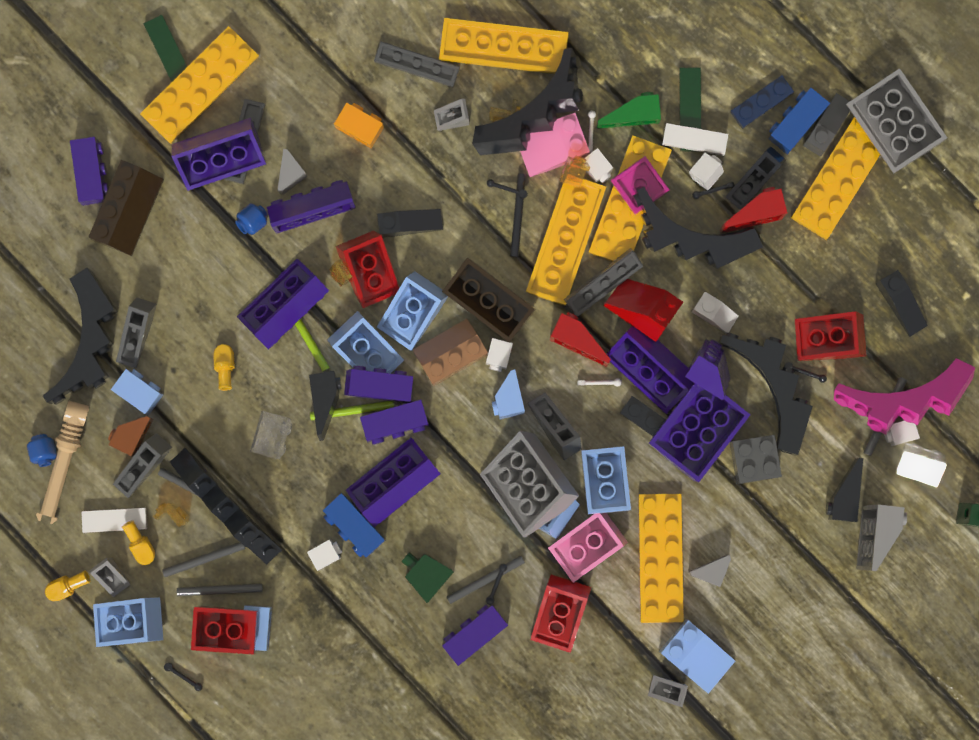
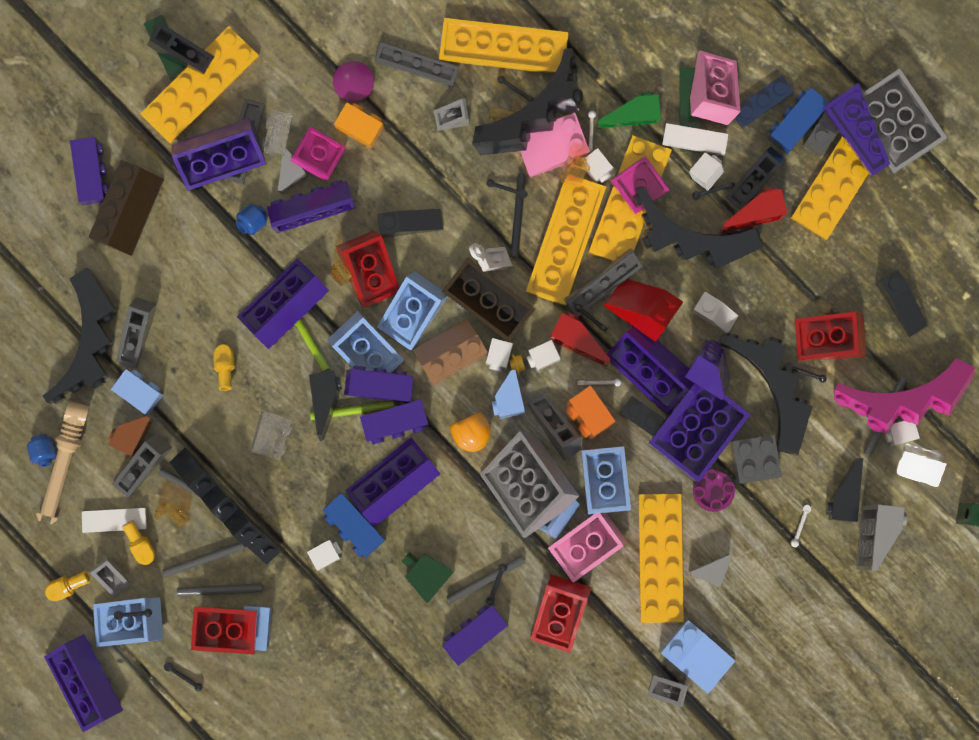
(83, 683): none -> dark purple slope
(119, 615): none -> black hinge
(179, 49): none -> black slope
(277, 134): none -> clear bracket
(318, 153): none -> dark pink tile
(353, 81): none -> magenta dish
(472, 432): none -> light orange piece
(491, 258): none -> white hinge
(501, 79): none -> black hinge
(517, 364): none -> yellow plate
(543, 356): none -> white brick
(579, 308): none -> black hinge
(589, 413): none -> orange brick
(714, 491): none -> magenta dish
(715, 89): none -> bright pink slope
(806, 509): none -> white hinge
(854, 122): none -> dark purple wing

